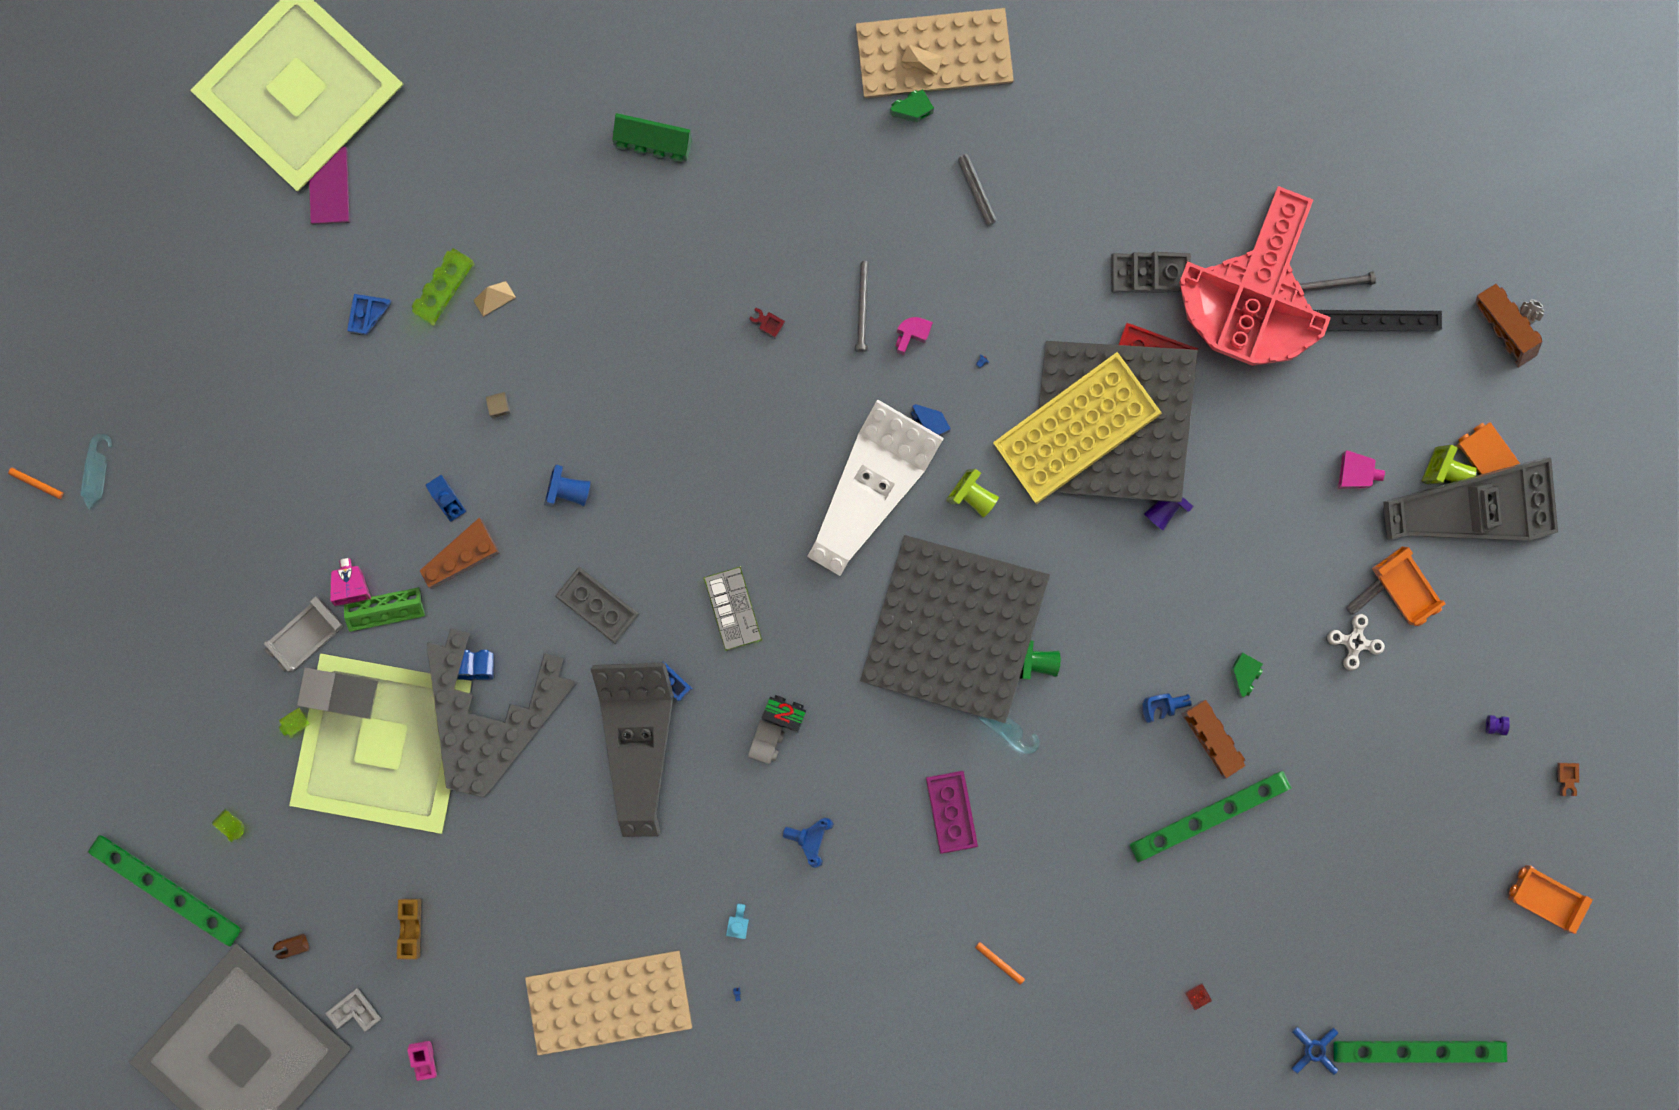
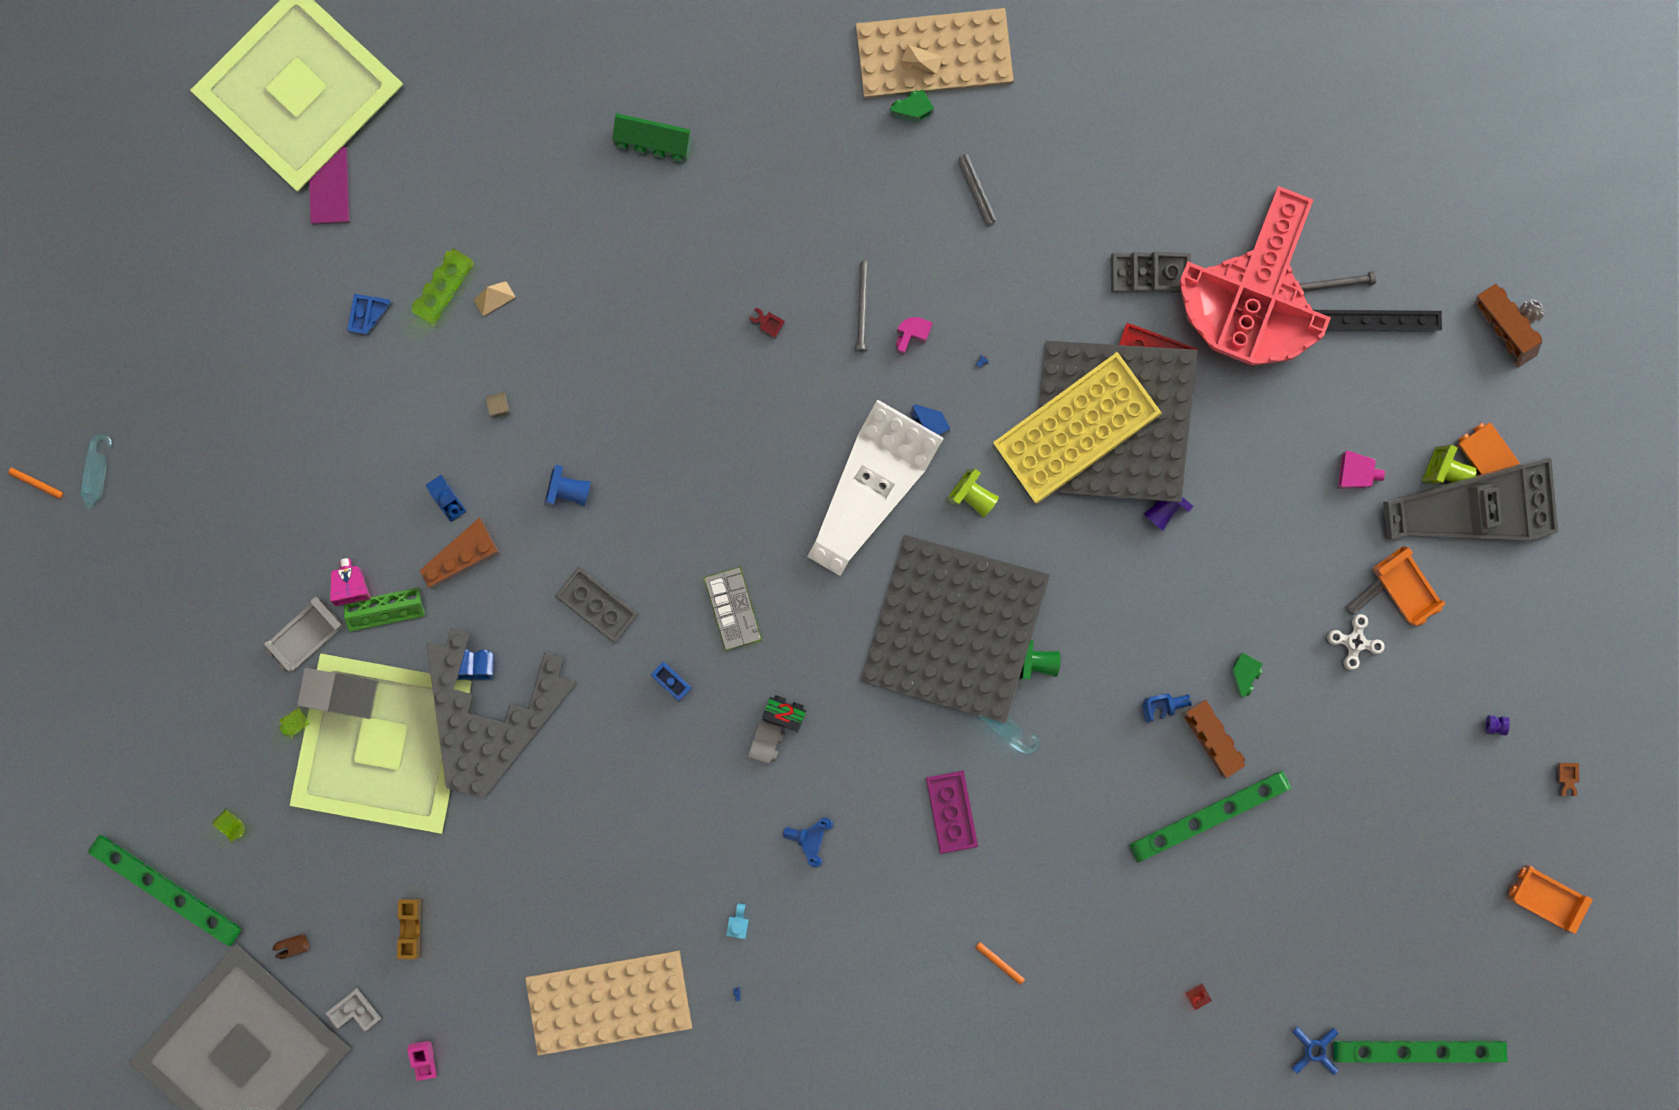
(635, 701): dark grey wing -> none

